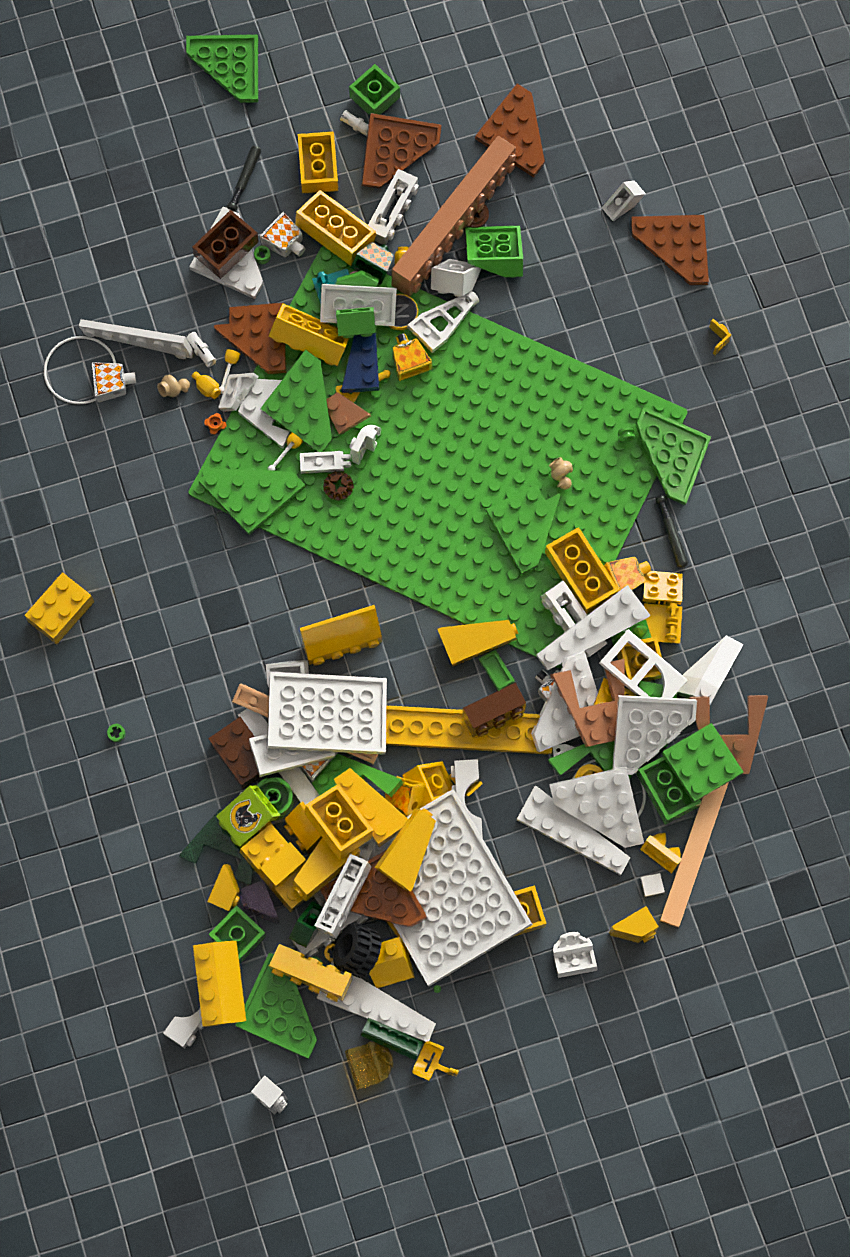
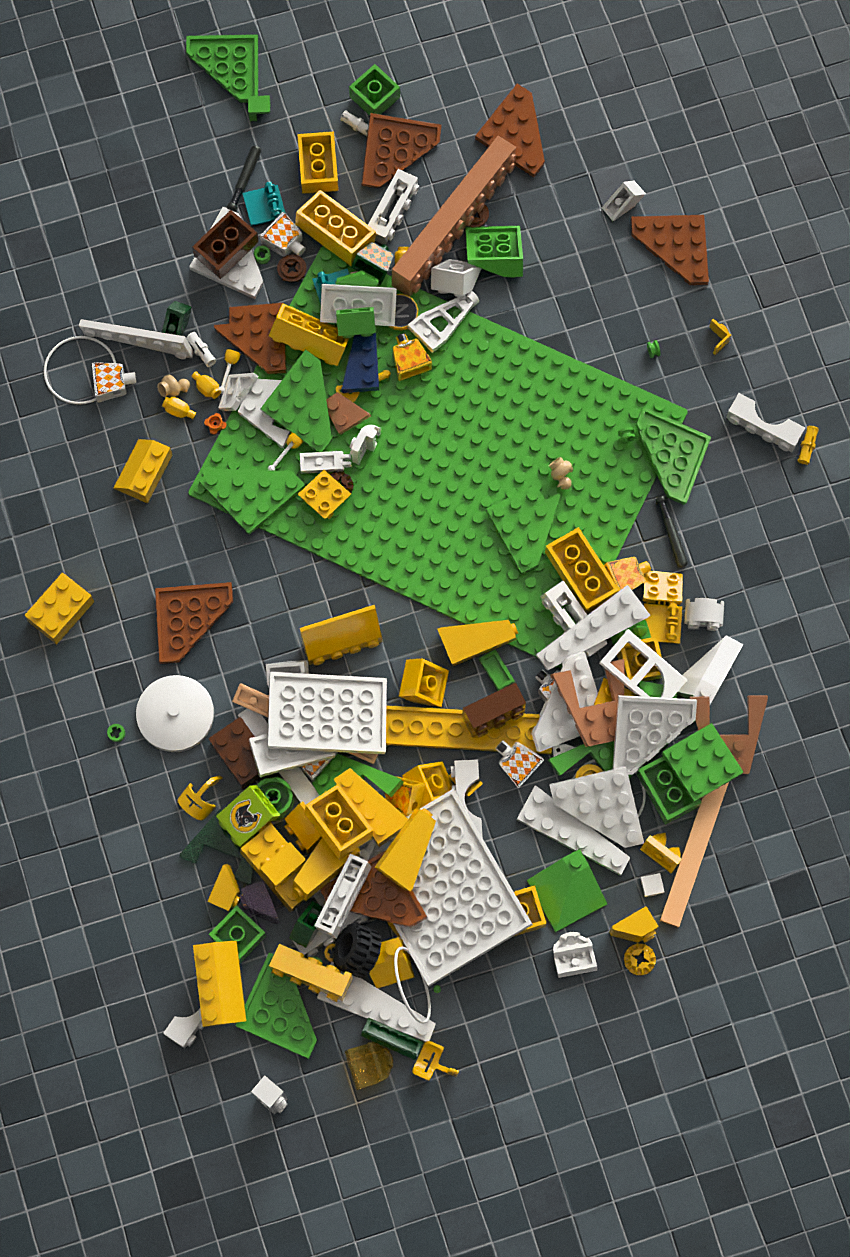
(144, 469): none -> yellow slope
(175, 713): none -> white dish
(176, 318): none -> dark green slope
(178, 408): none -> yellow plant
(186, 615): none -> dark orange plate
(194, 810): none -> yellow helmet
(258, 105): none -> bright green panel
(264, 204): none -> teal hinge
(290, 261): none -> reddish brown gear
(324, 494): none -> yellow hinge
(401, 991): none -> white piece
(423, 682): none -> yellow slope
(518, 761): none -> torso
(568, 890): none -> bright green slope
(631, 963): none -> yellow gear
(653, 349): none -> bright green bush
(704, 613): none -> white brick
(784, 435): none -> white arch
(808, 445): none -> yellow pin

